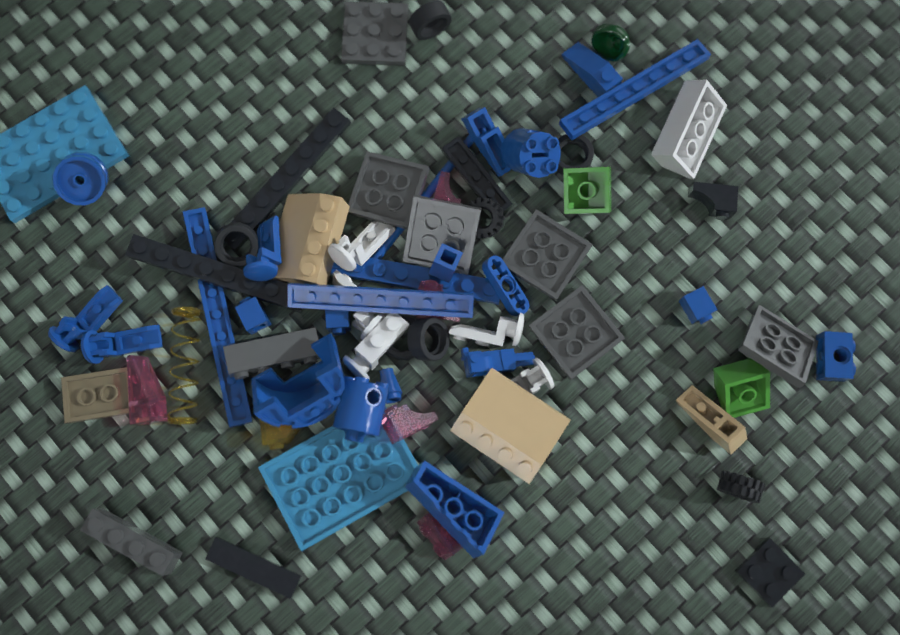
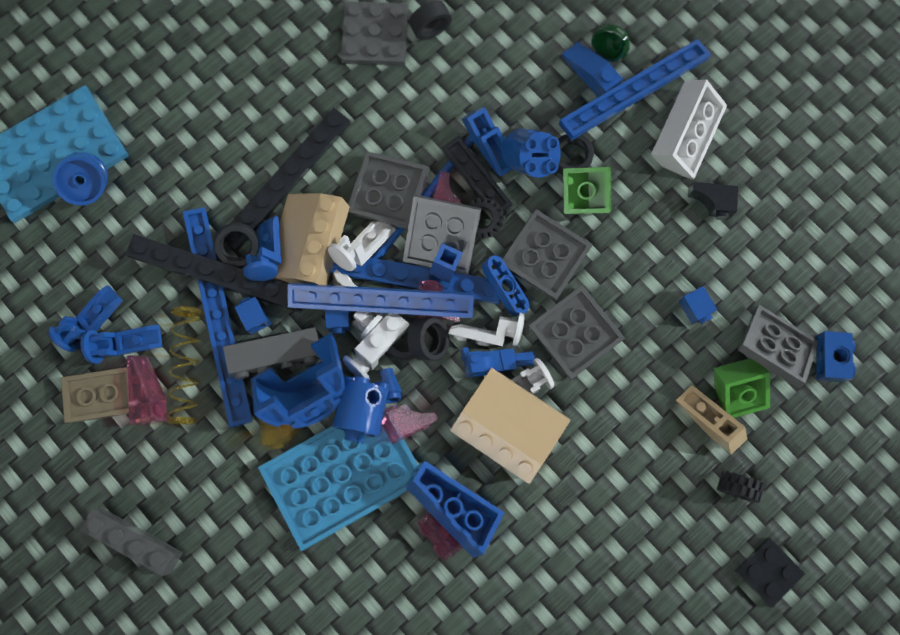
(253, 567): black tile -> none

